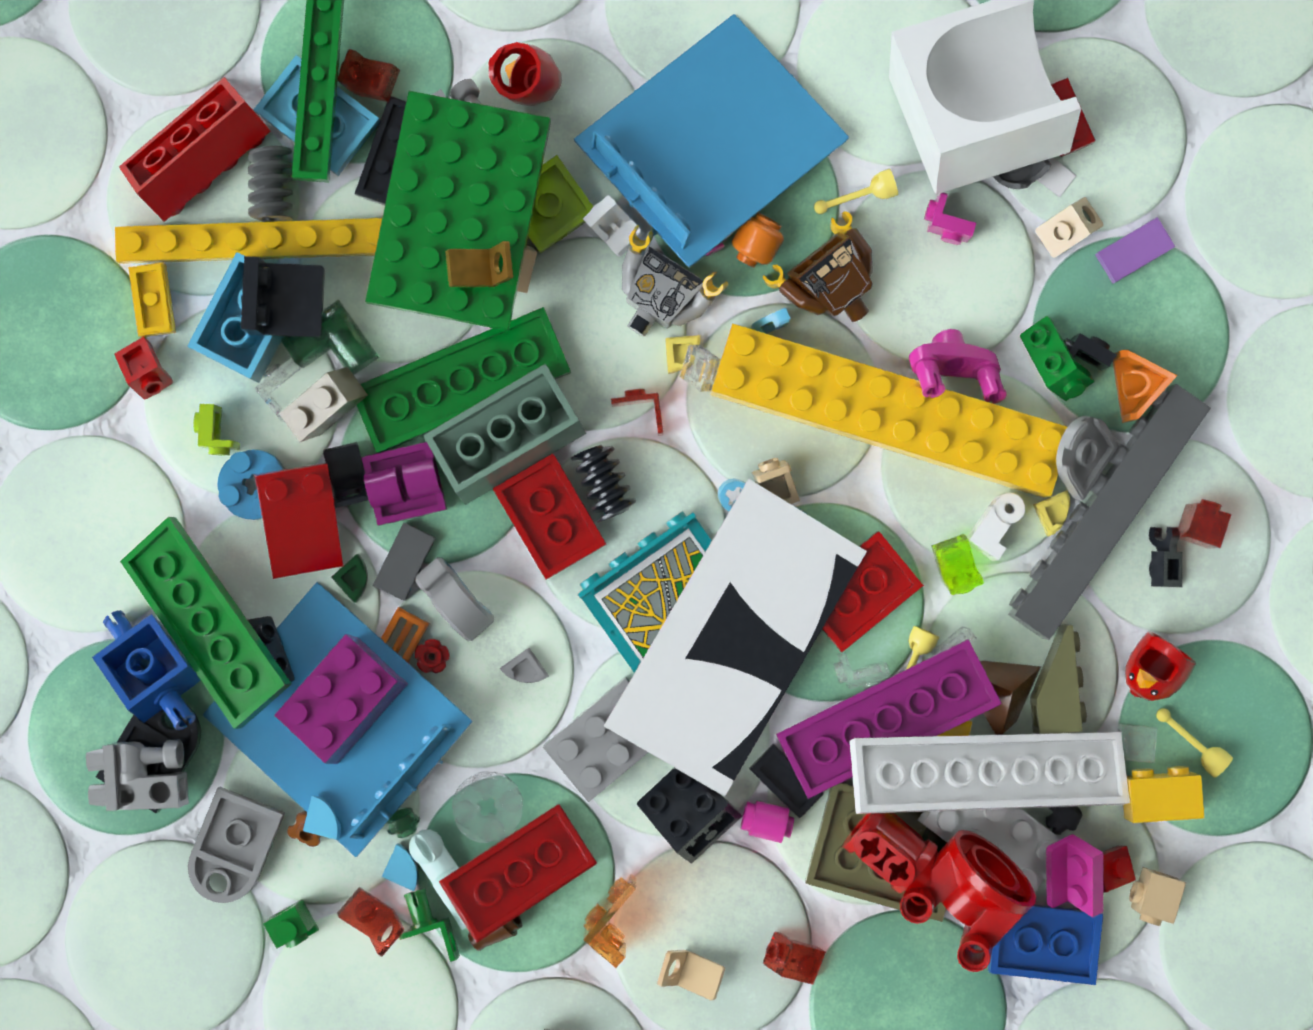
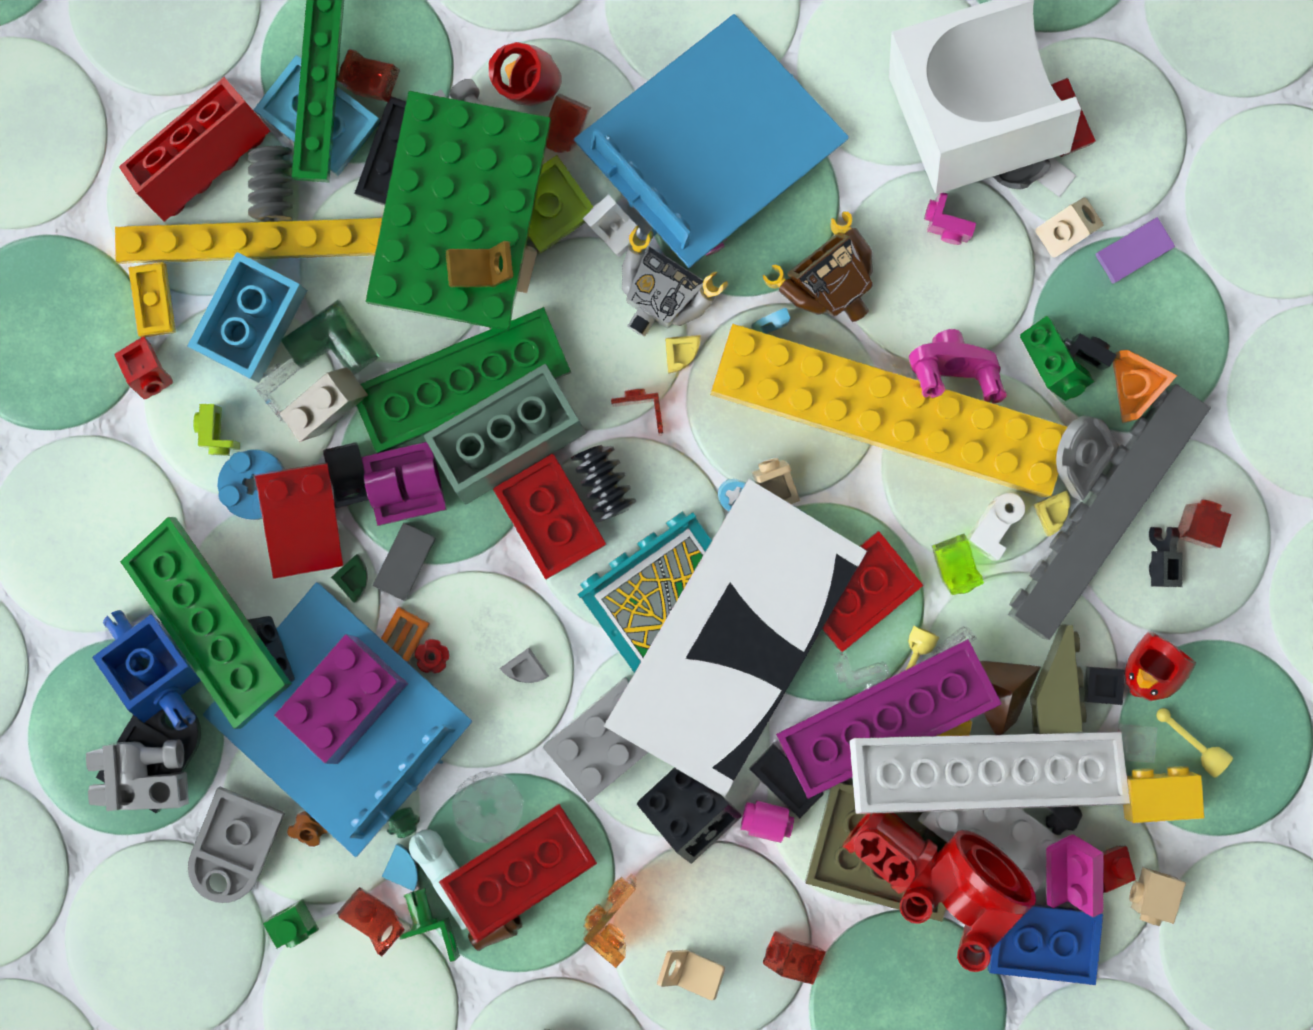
(282, 299): black bracket -> none
(322, 819): medium azure tile -> none
(454, 599): light grey animal -> none
(566, 123): none -> clear red bracket
(699, 368): clear plate -> none
(758, 240): orange head -> none
(881, 185): light yellow hinge -> none
(1104, 685): none -> black plate

